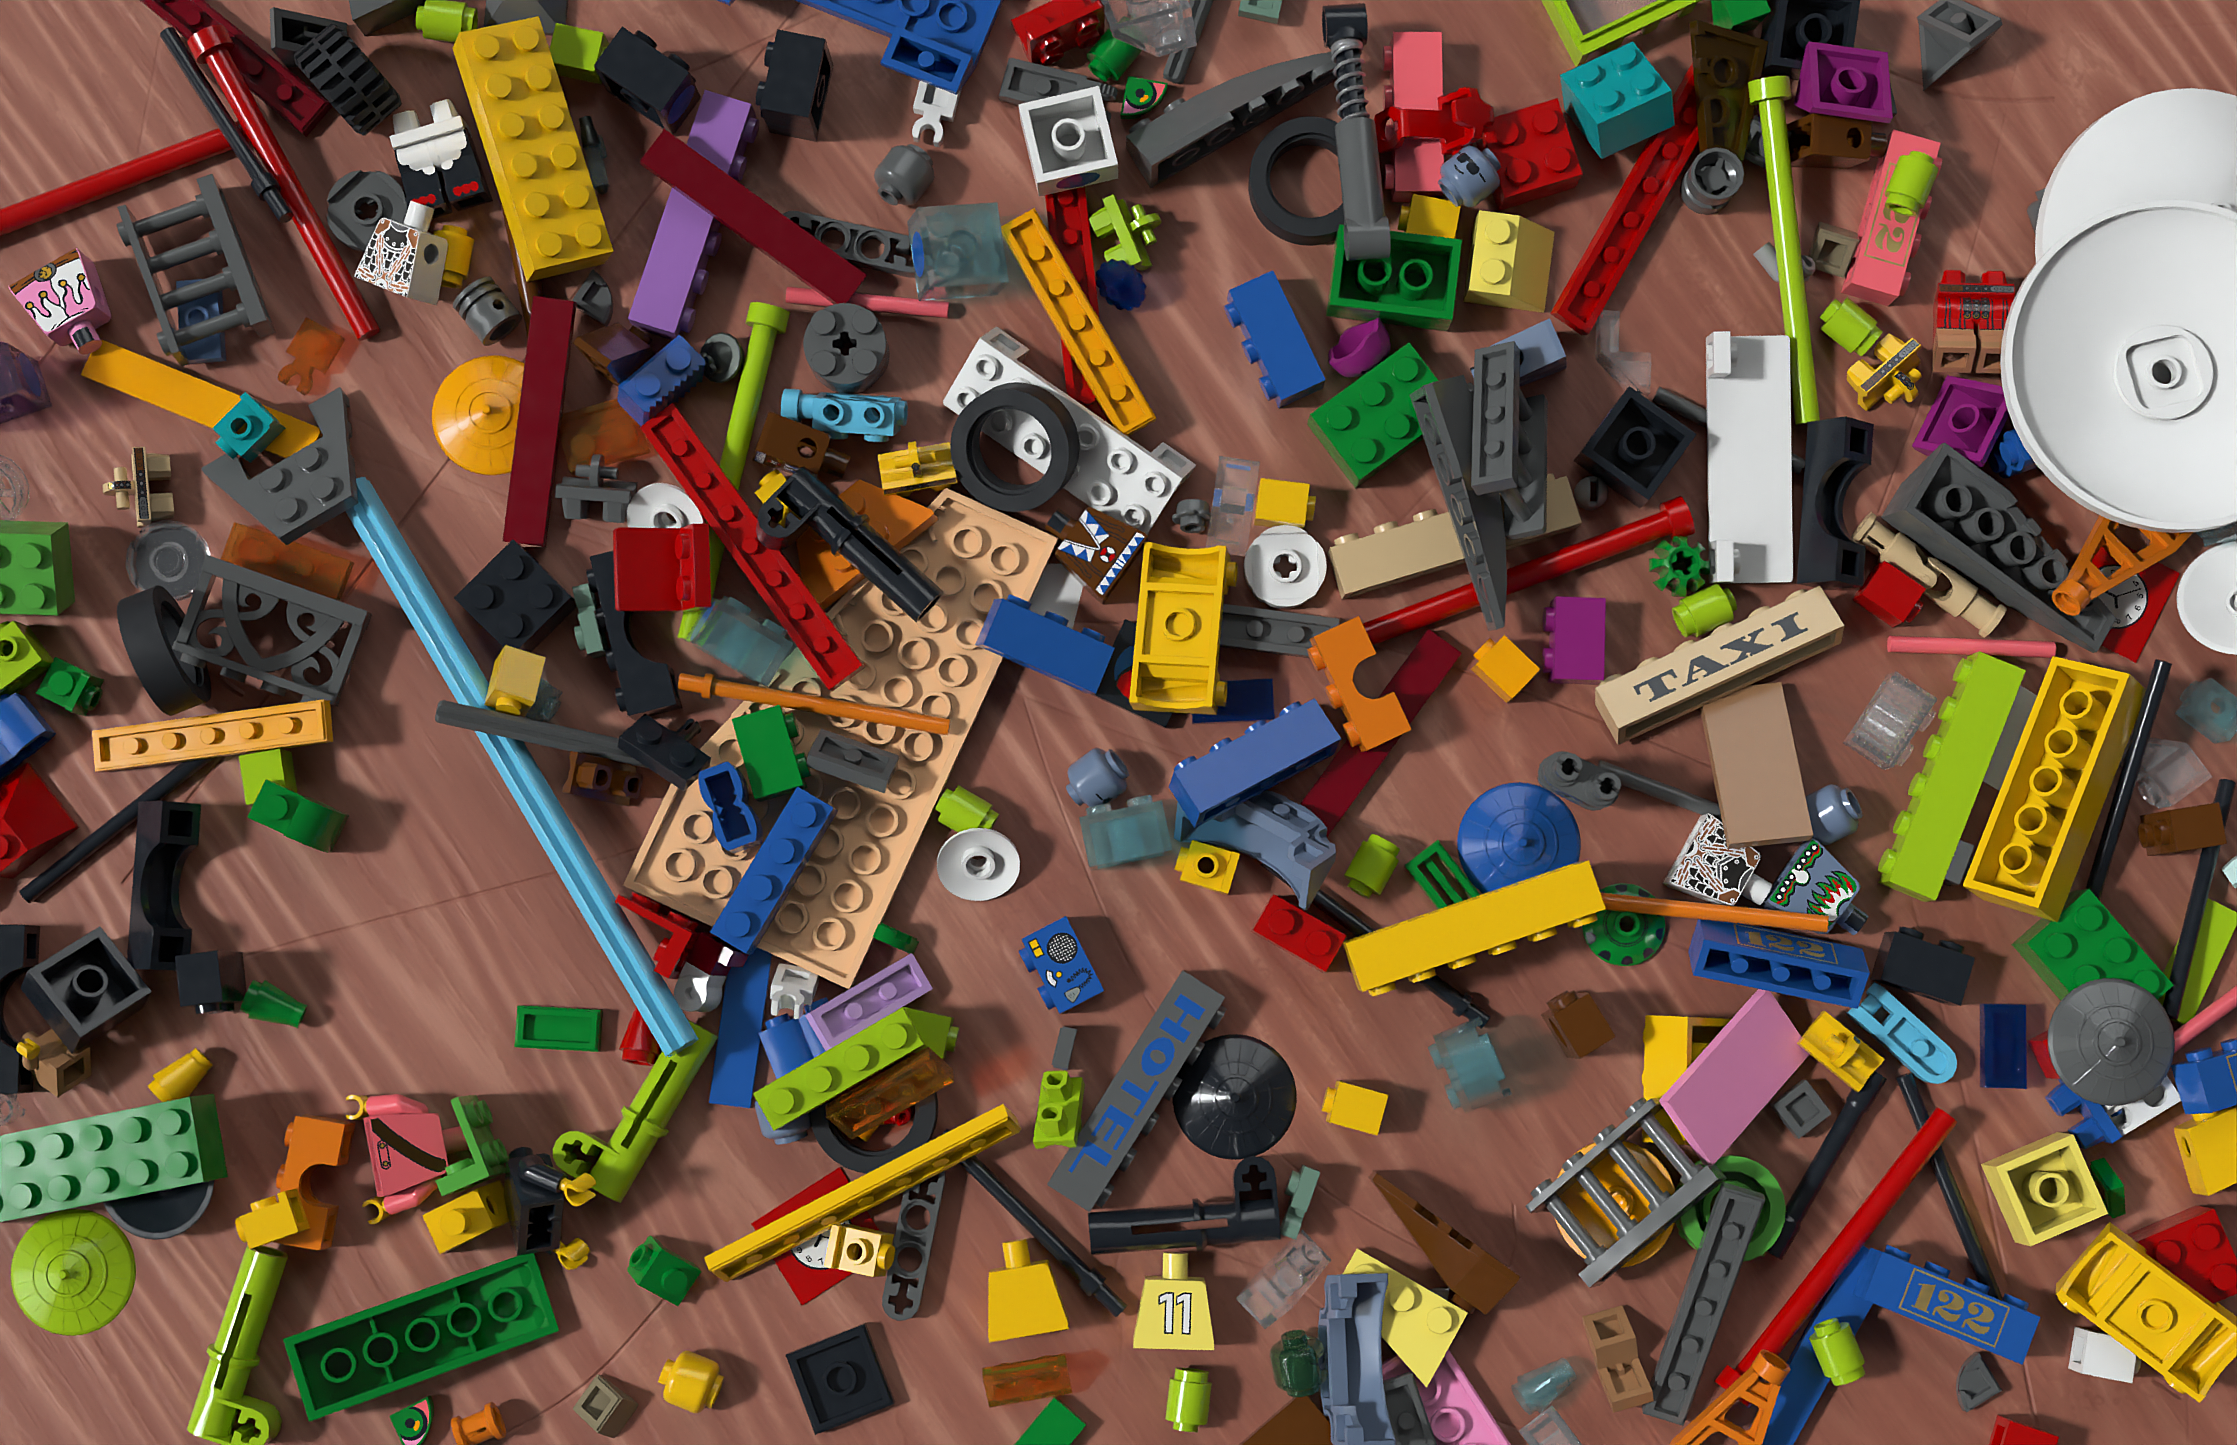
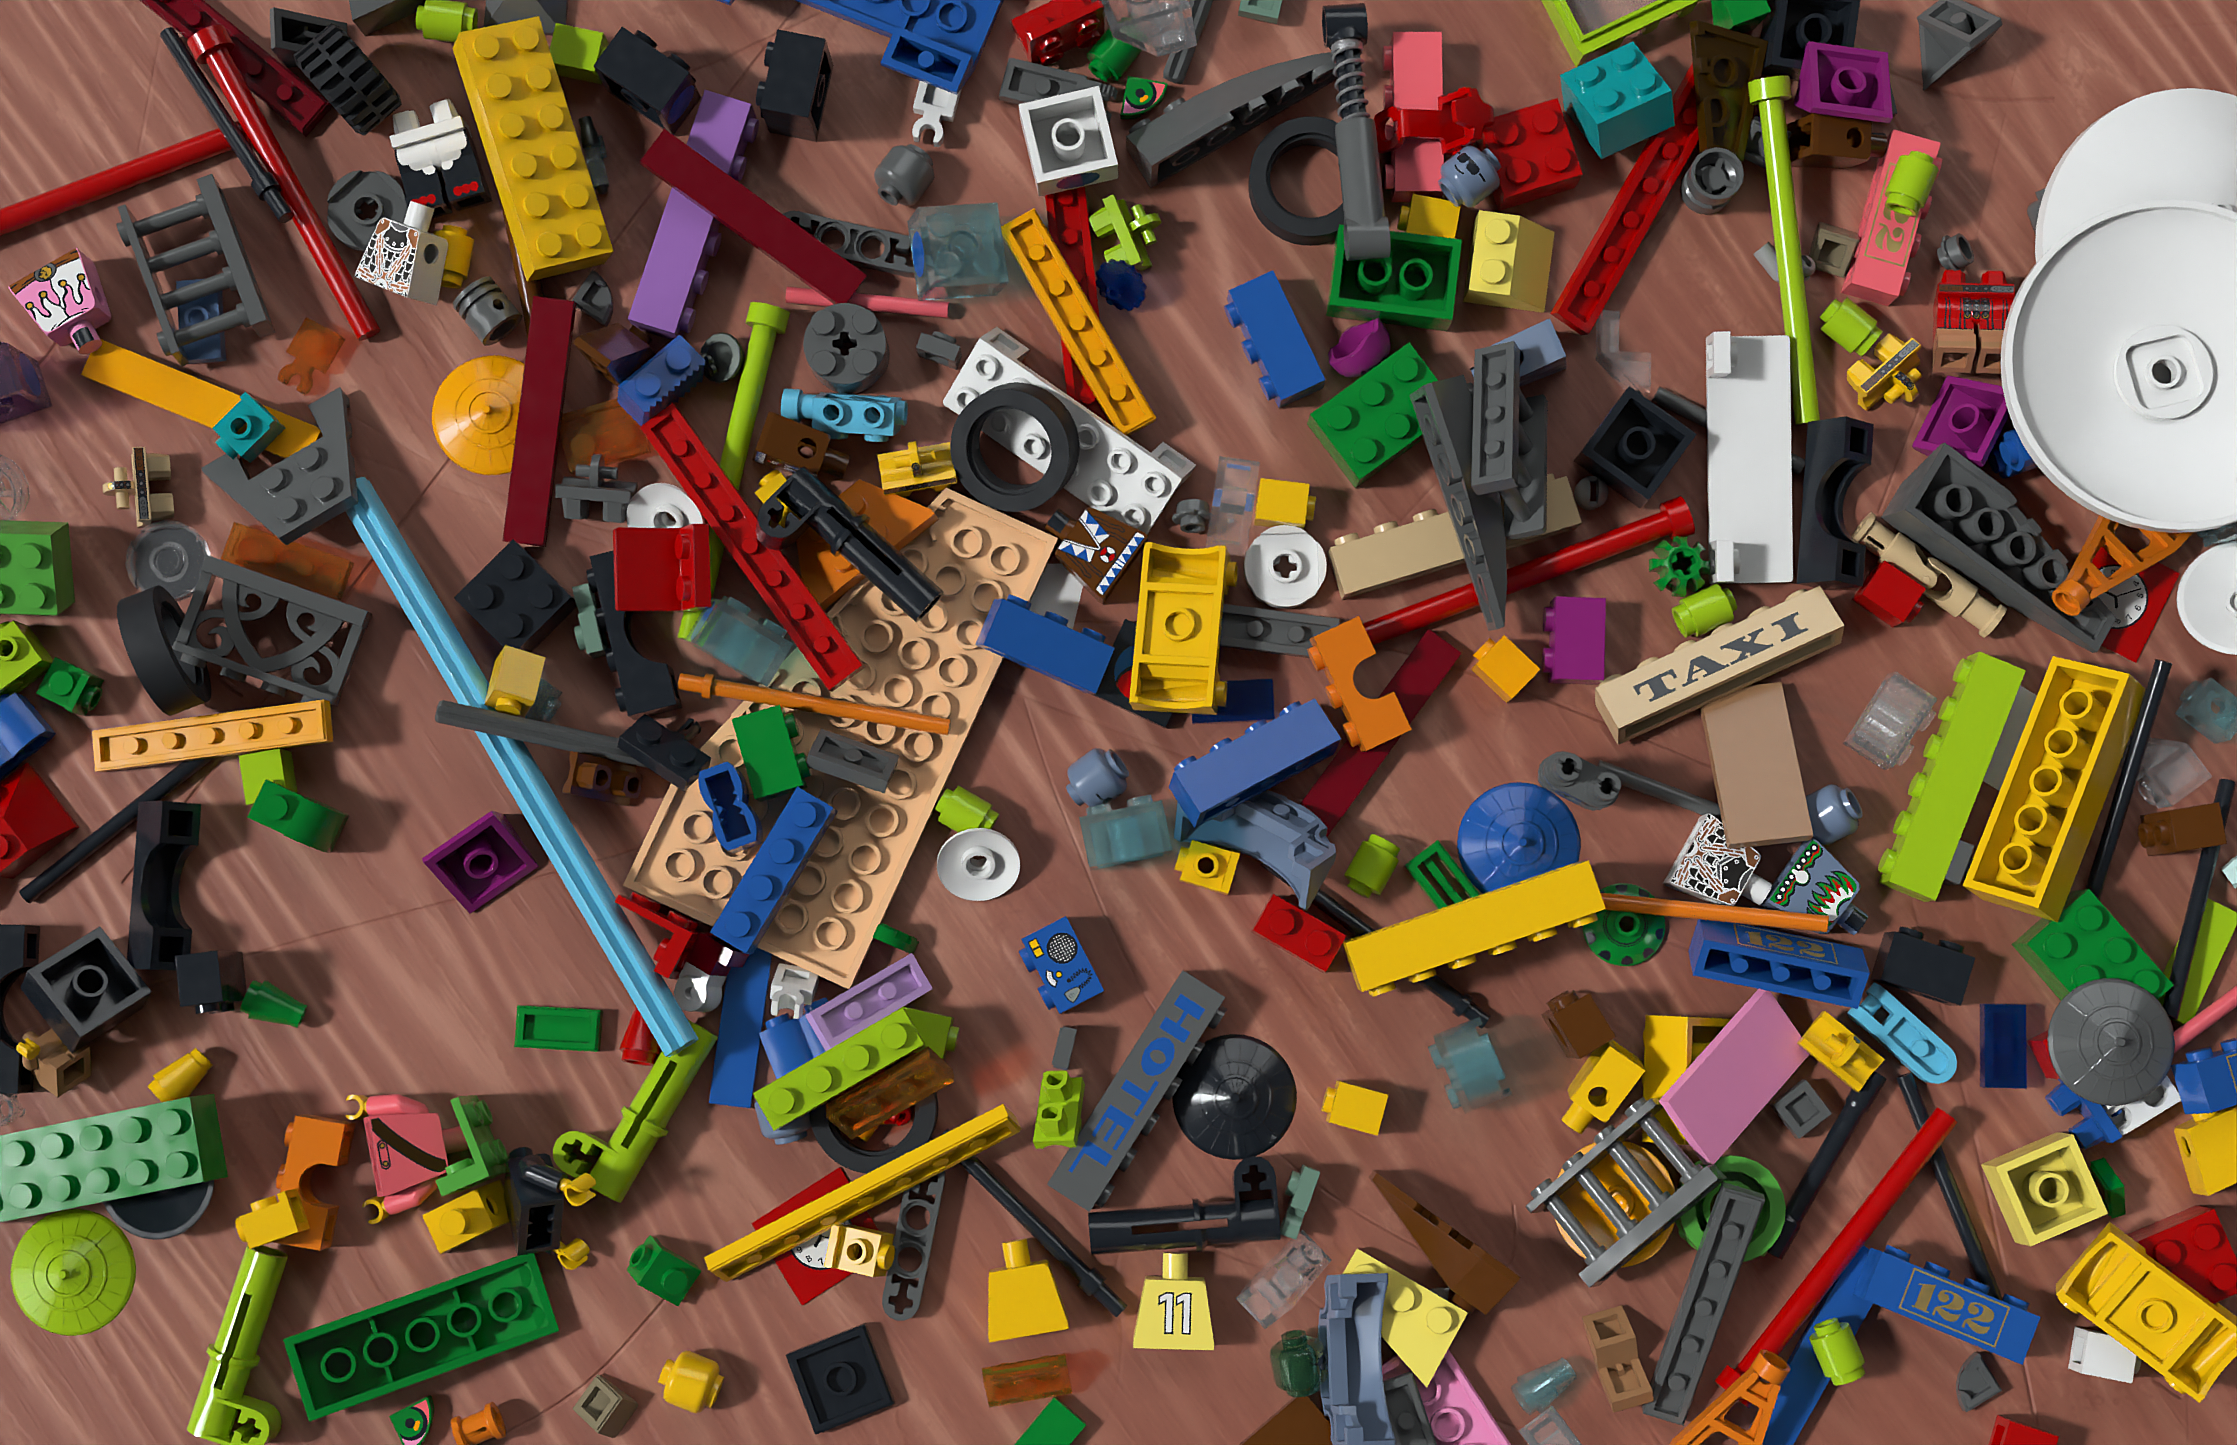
(481, 861): none -> magenta slope
(939, 349): none -> dark grey plate
(1188, 1399): lime brick -> none
(1606, 1067): none -> yellow torso
(1955, 252): none -> dark grey plate
(1966, 646): coral bar -> none

